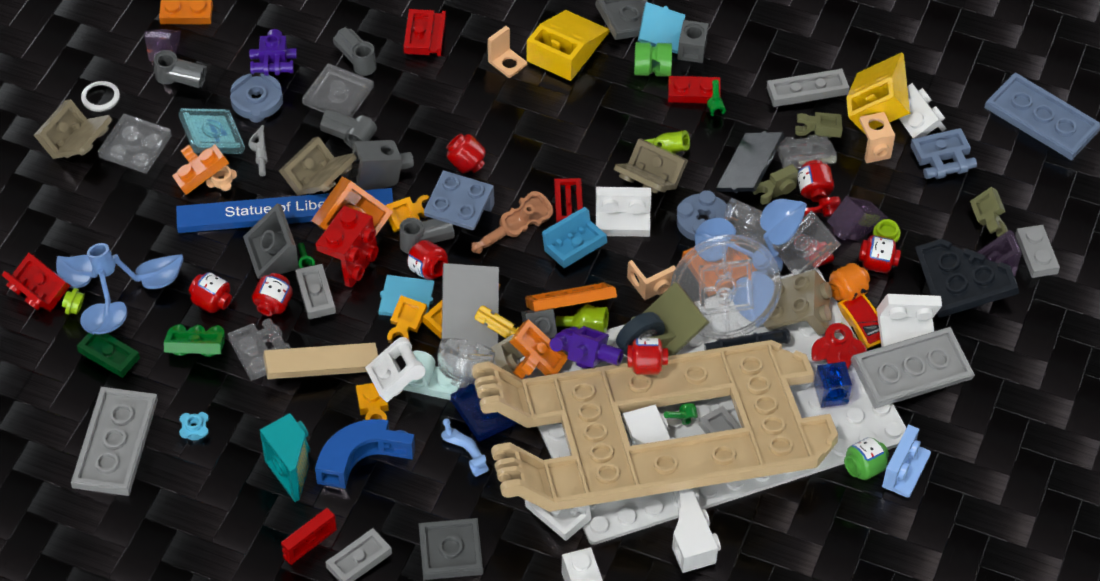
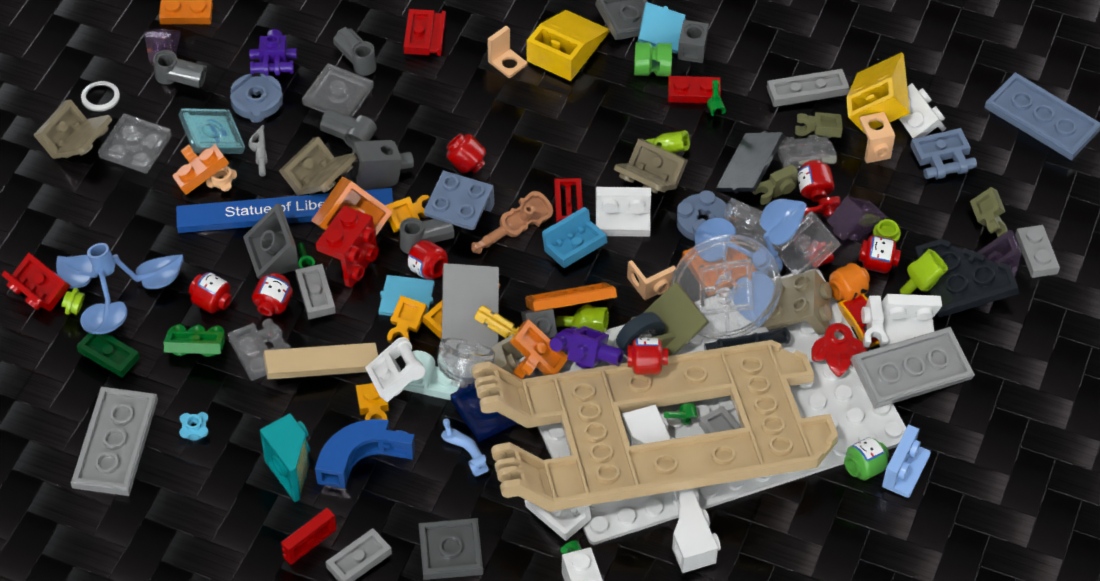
(571, 547): none -> green hand
(832, 384): clear blue brick -> none
(873, 317): none -> white plate
(924, 272): none -> lime piece

